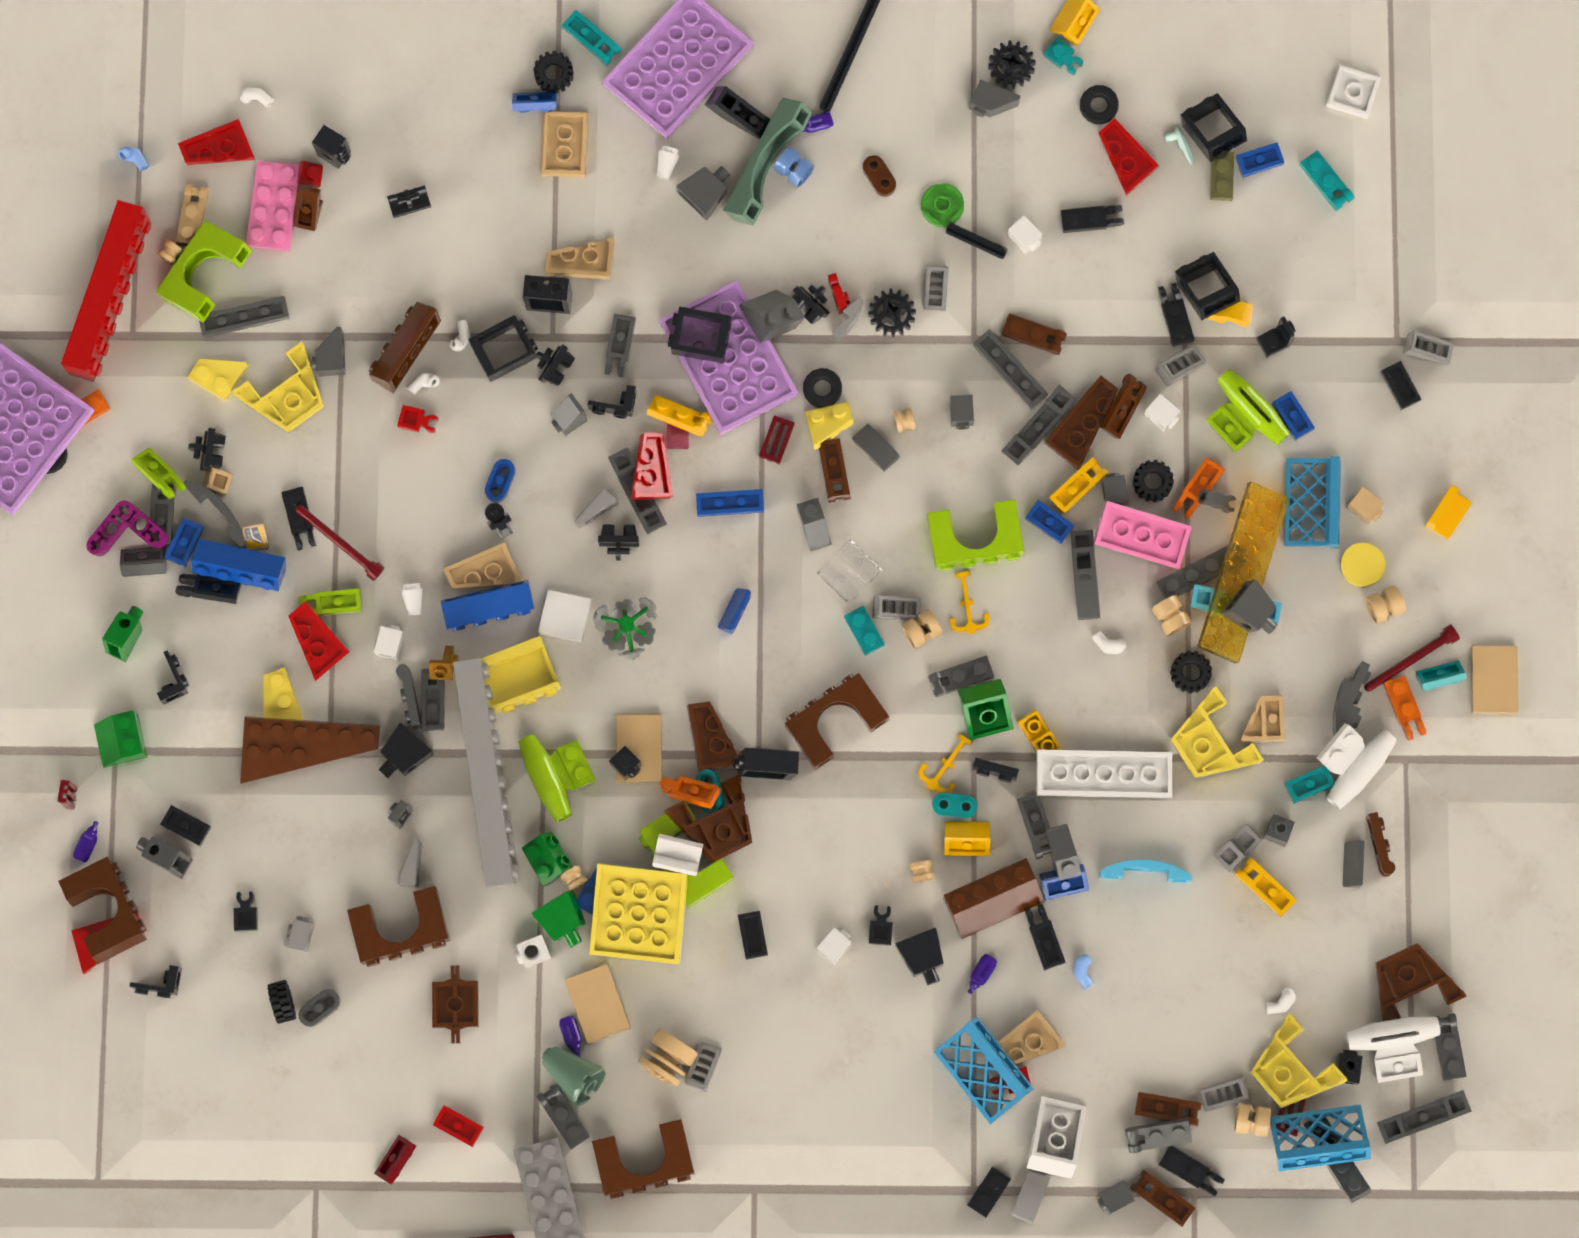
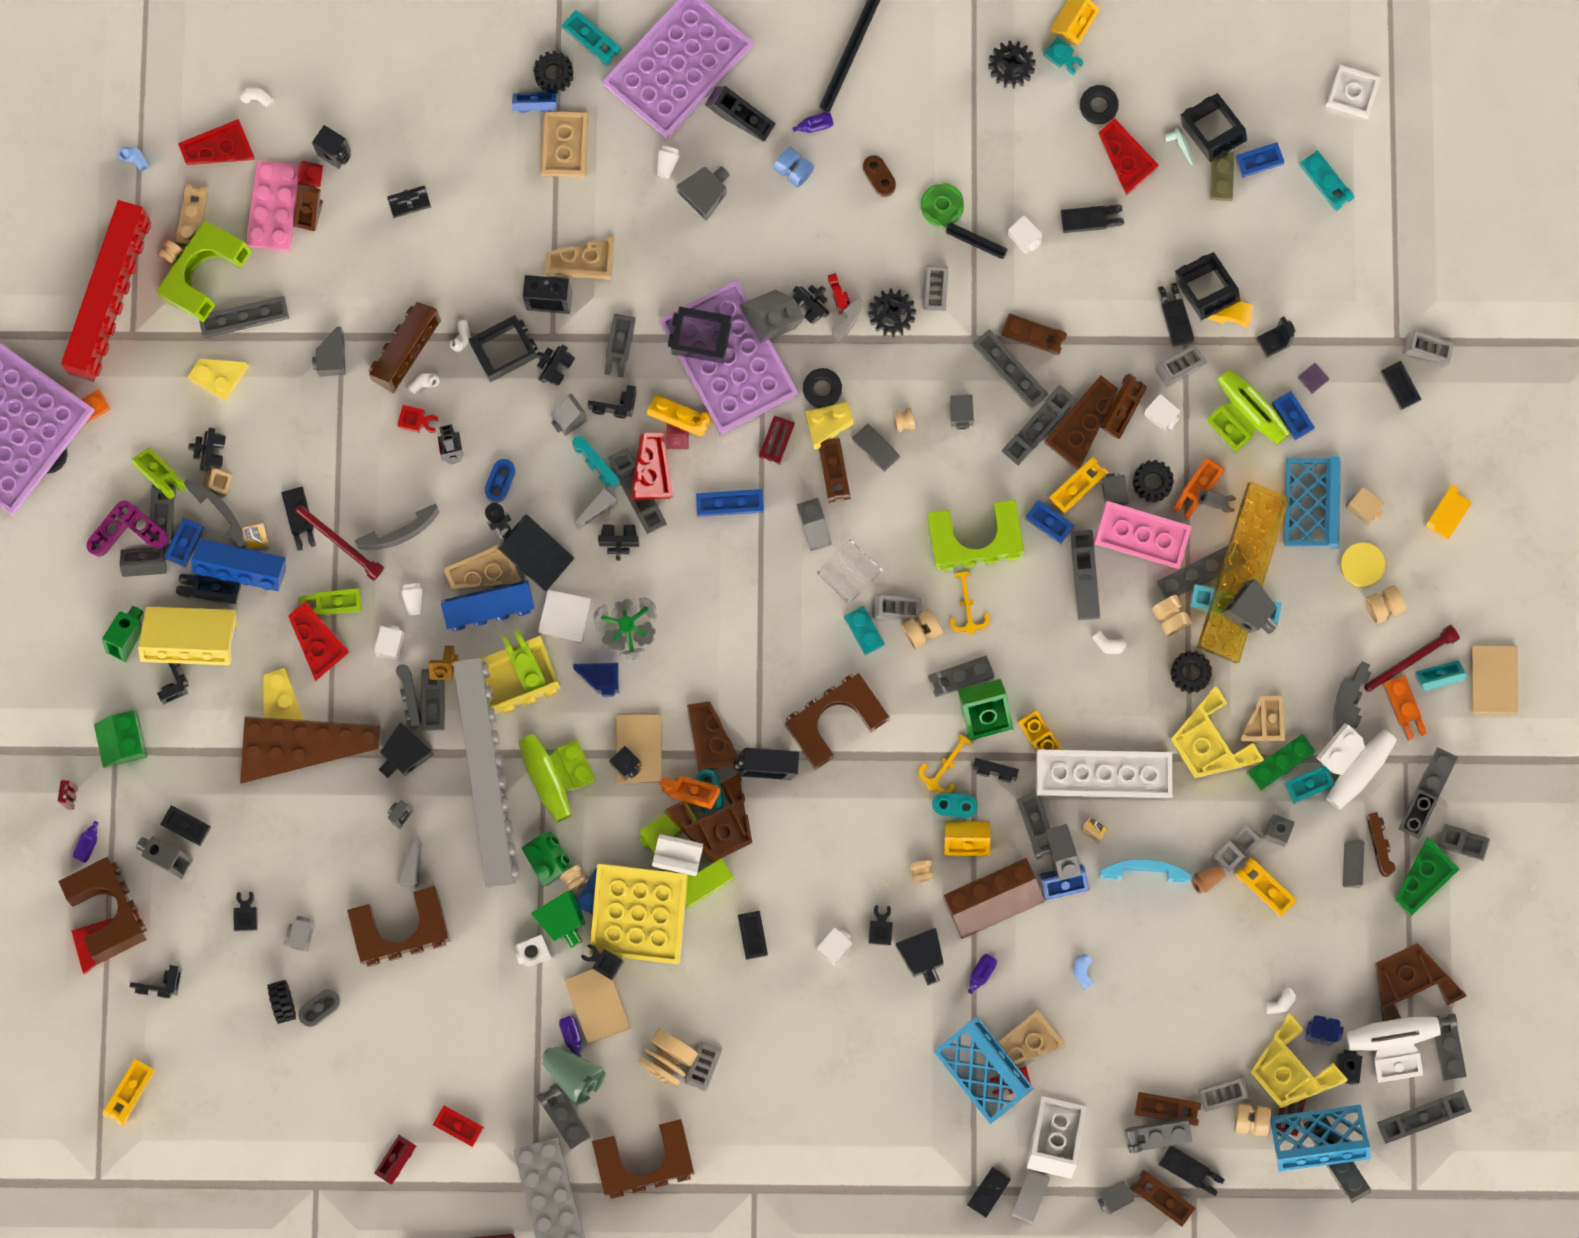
(129, 1091): none -> yellow plate
(187, 635): none -> light yellow panel
(290, 401): light yellow wing -> none
(371, 541): none -> dark grey slope
(450, 445): none -> black hips
(455, 1004): reddish brown plate -> none
(524, 664): none -> lime hinge
(535, 552): none -> black tile
(594, 461): none -> teal plate
(600, 677): none -> clear blue slope
(605, 963): none -> black plate
(734, 610): blue slope -> none
(786, 123): sand green arch -> none
(992, 100): dark grey slope -> none
(1045, 940): black hinge -> none
(1094, 829): none -> tan slope
(1207, 879): none -> medium nougat cone
(1281, 762): none -> green plate
(1313, 378): none -> clear purple tile
(1324, 1031): none -> clear blue brick
(1425, 877): none -> green wing
(1428, 792): none -> dark grey slope
(1464, 842): none -> dark grey slope

